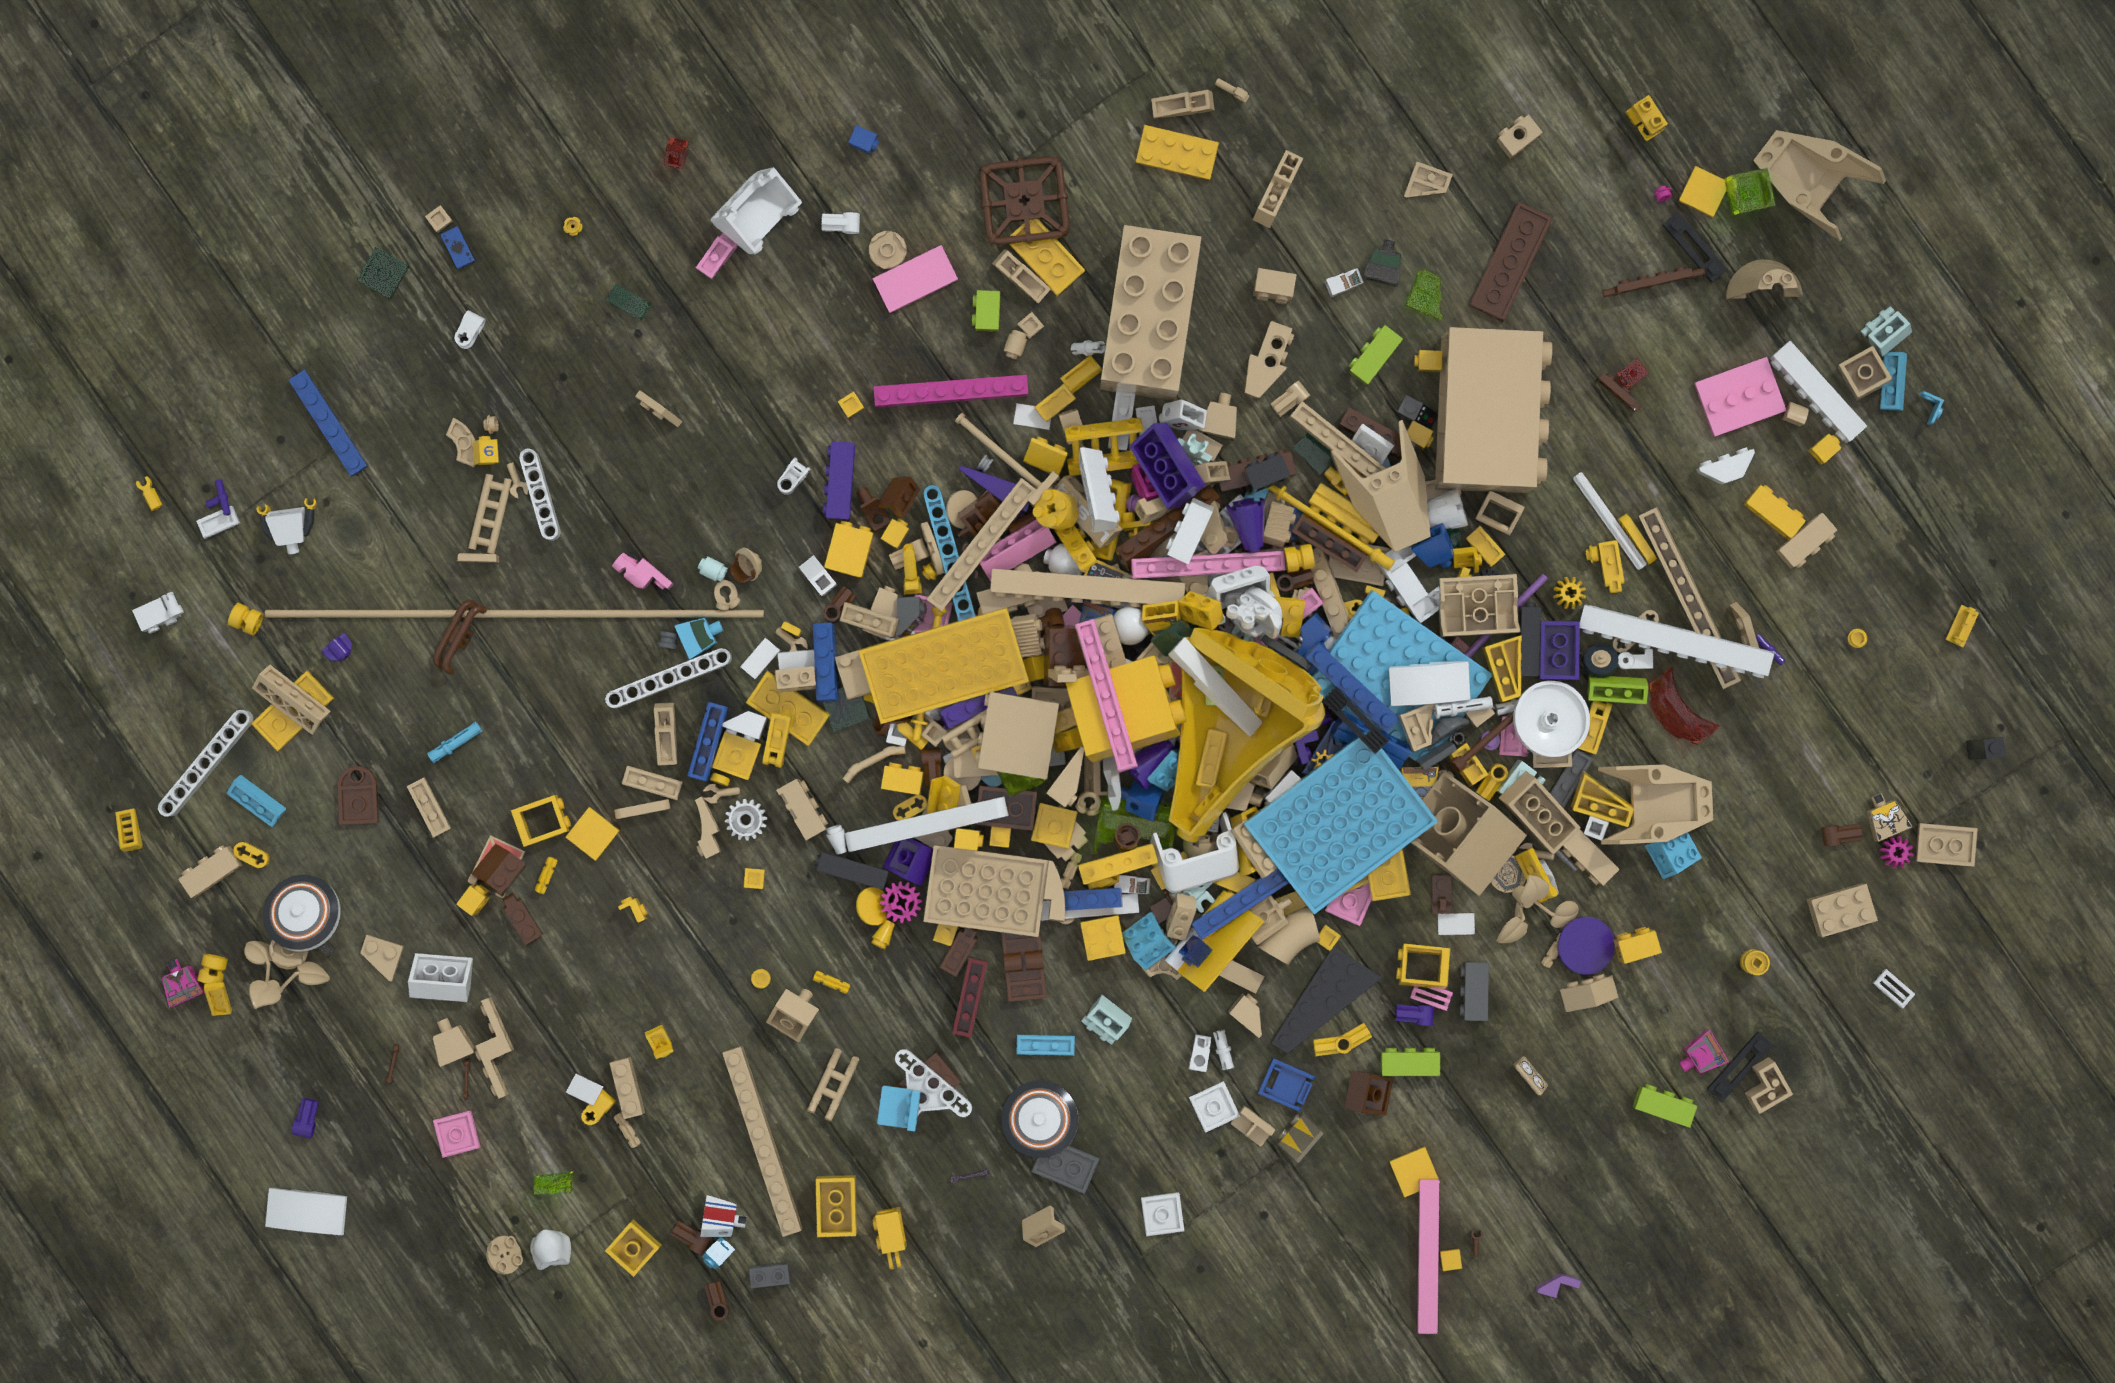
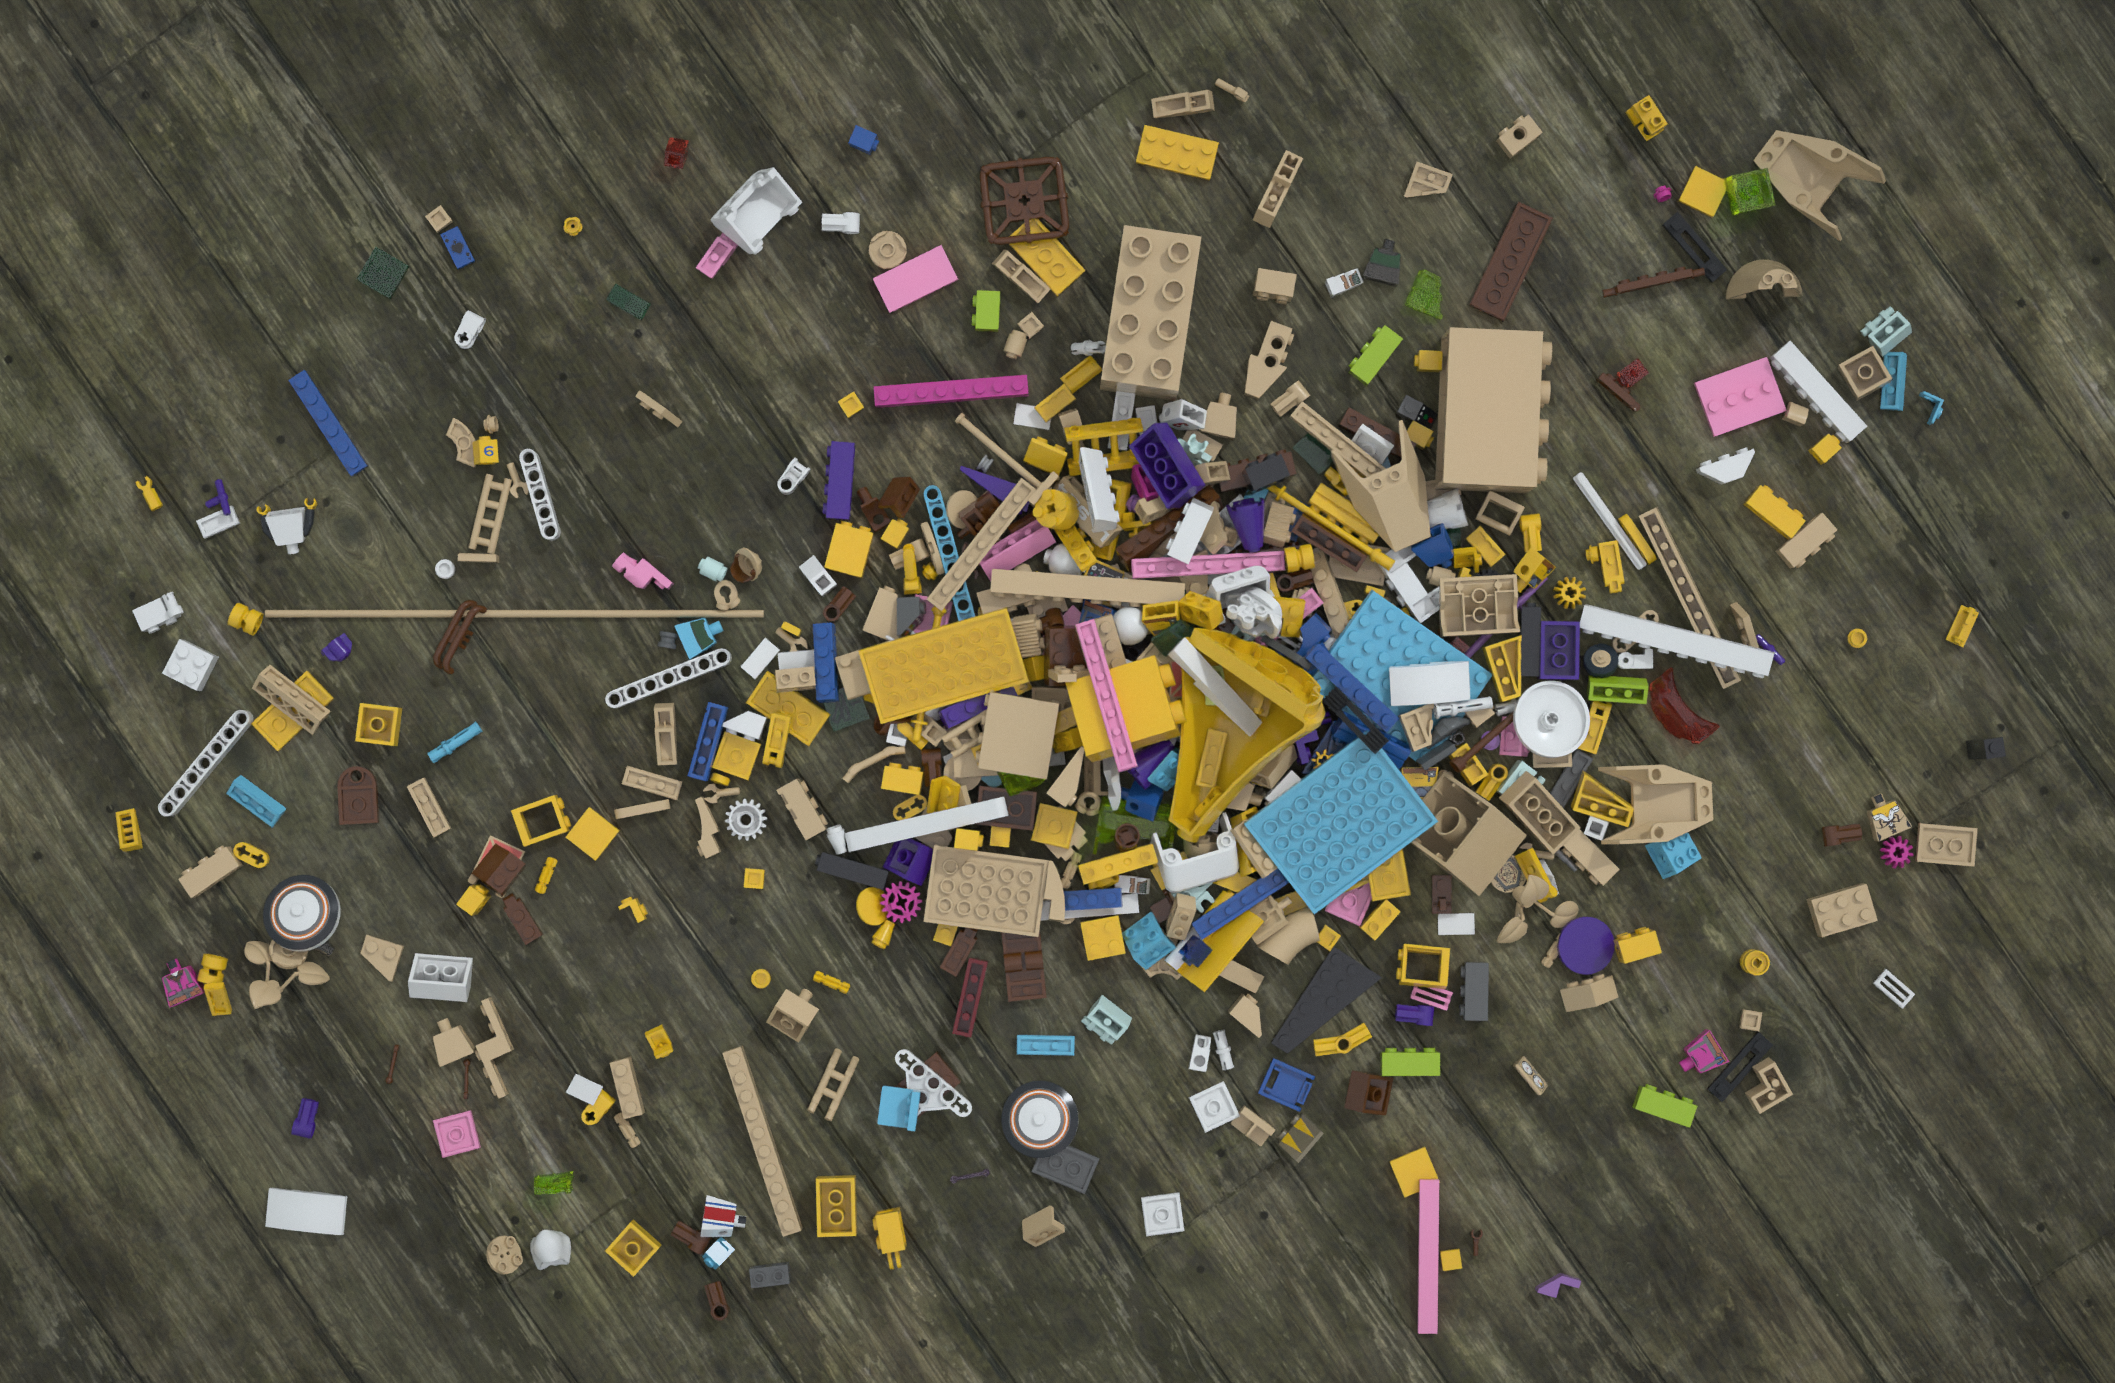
(190, 665): none -> white brick
(378, 724): none -> yellow brick
(445, 569): none -> white tile
(869, 619): tan tile -> none
(1379, 919): none -> yellow brick
(1436, 573): none -> tan brick
(1531, 528): none -> yellow piece
(1532, 569): none -> yellow torso
(1750, 1020): none -> tan tile

